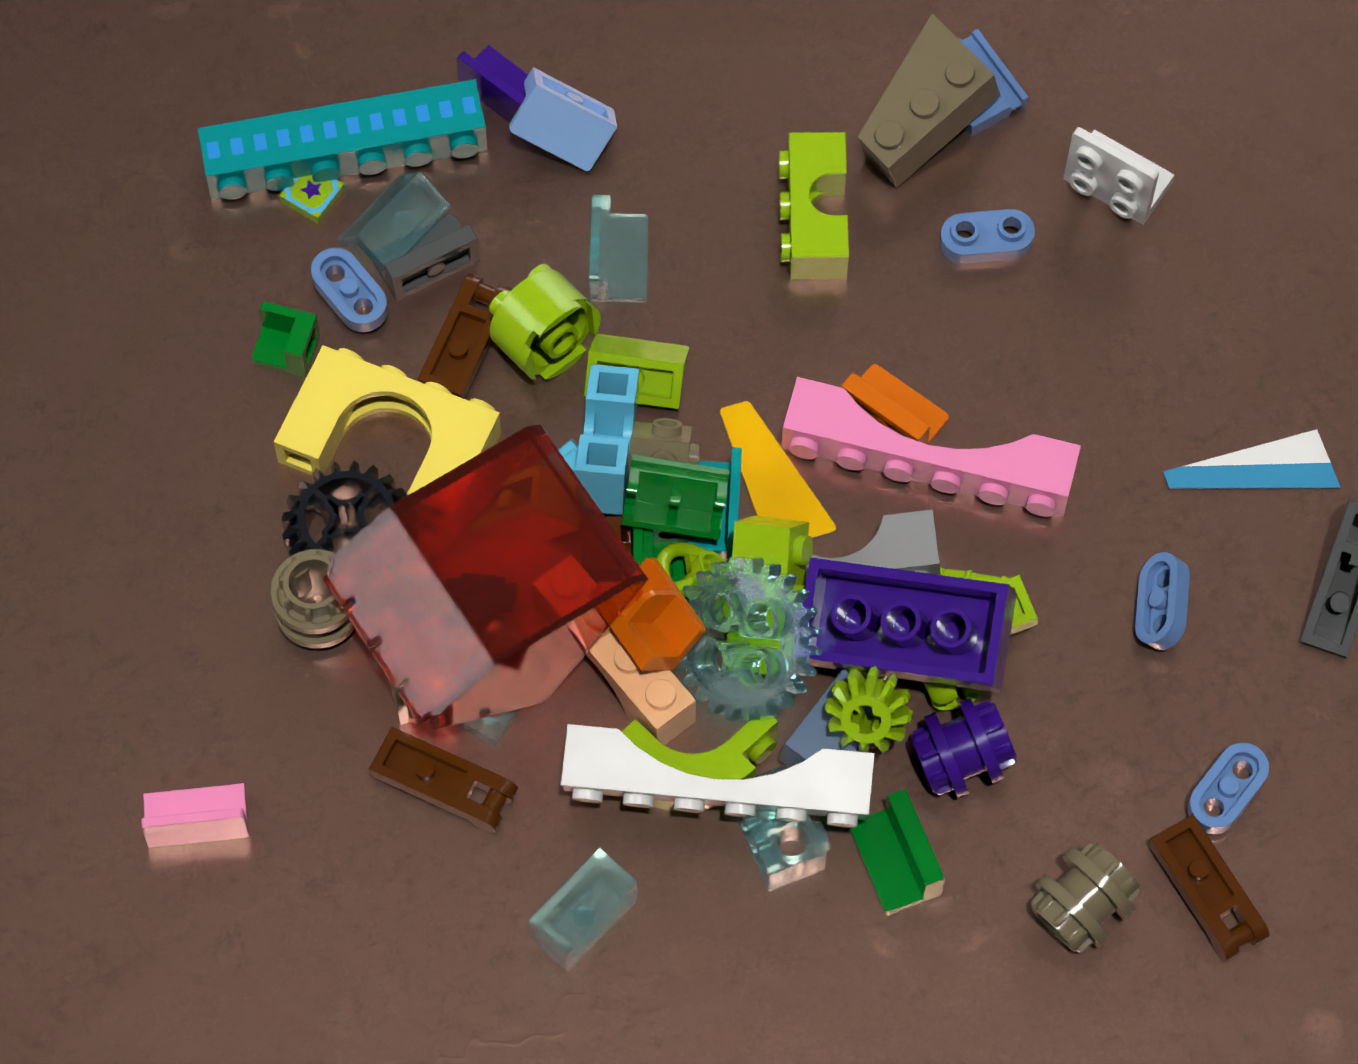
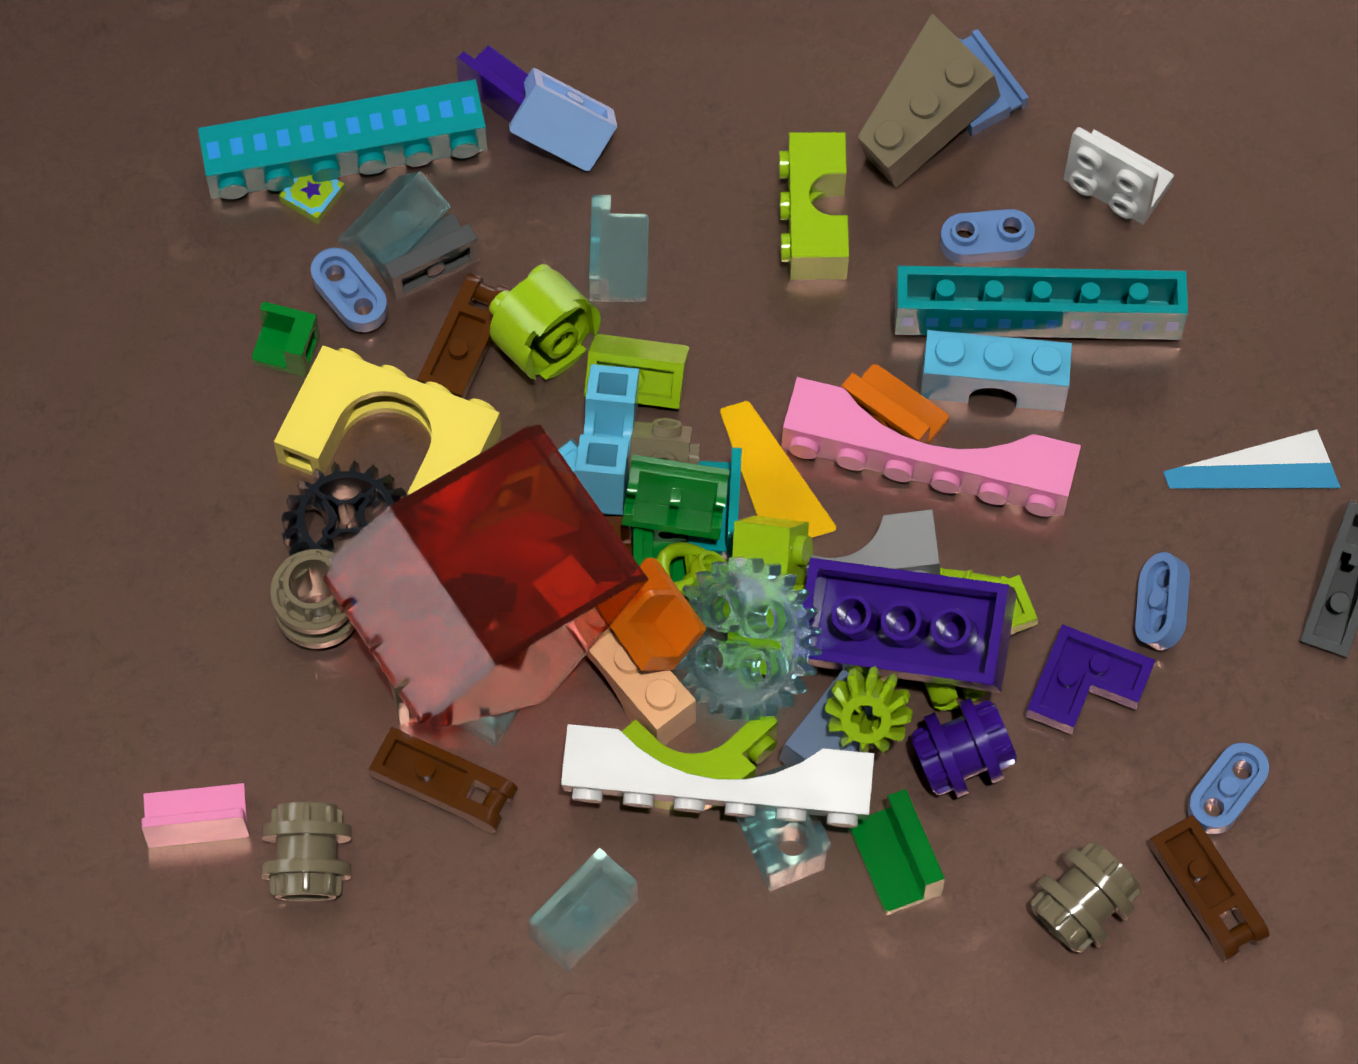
(306, 851): none -> dark tan piece
(967, 362): none -> medium azure arch
(1041, 302): none -> teal brick
(1081, 666): none -> dark purple plate

